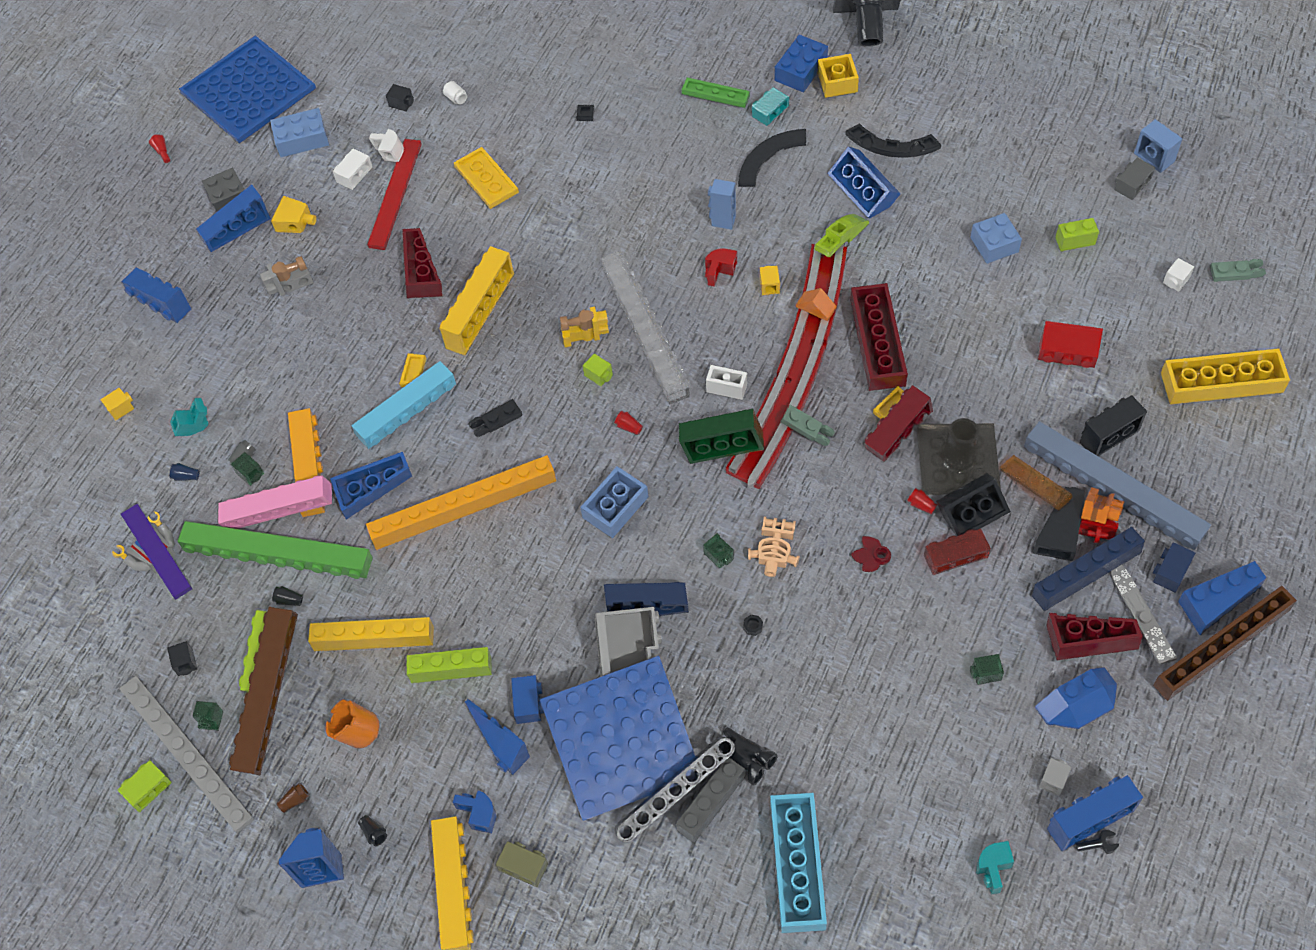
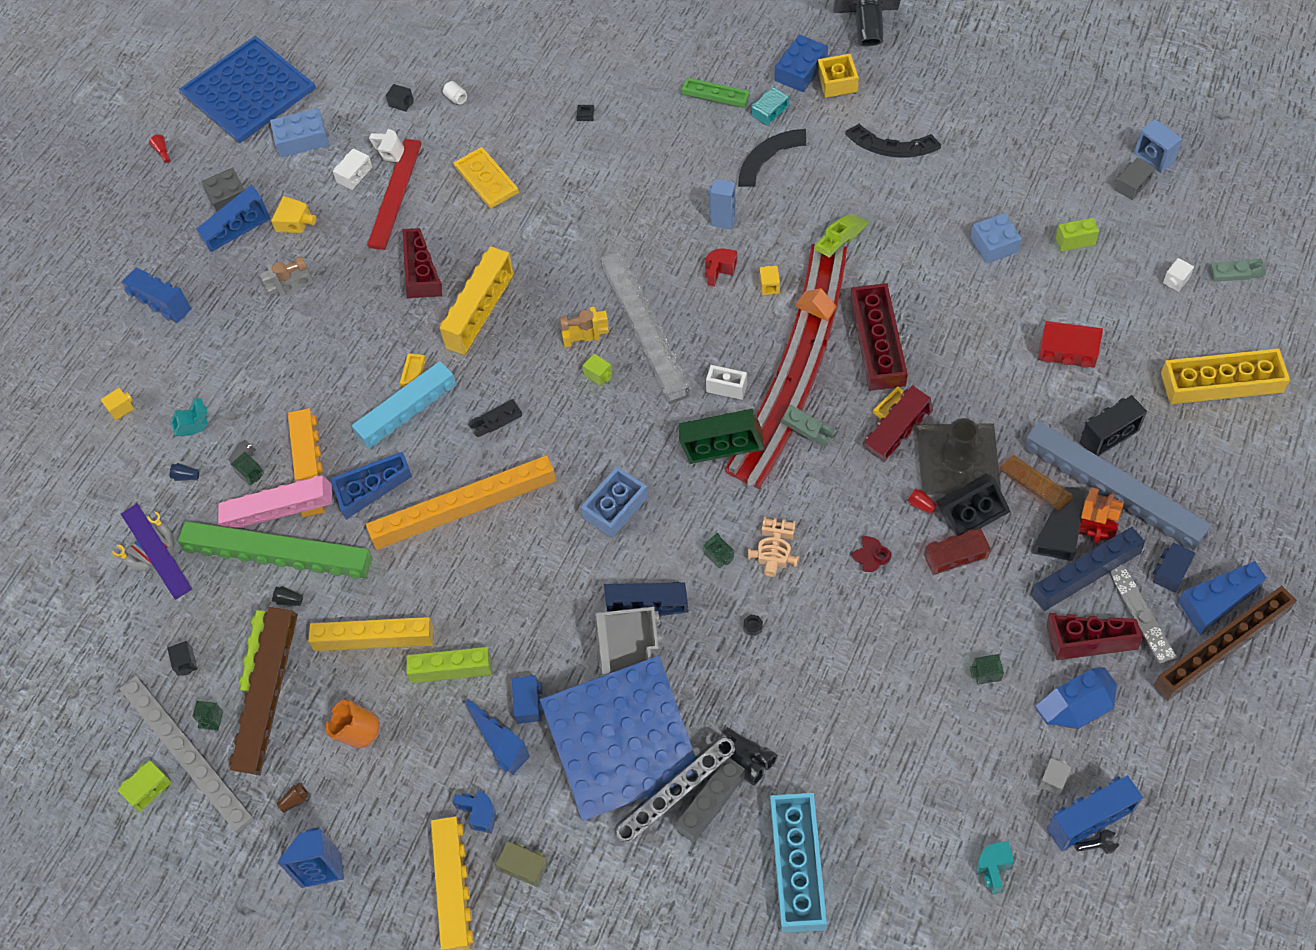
(372, 830): black cone -> none
(628, 423): red cone -> none
(863, 182): blue slope -> none

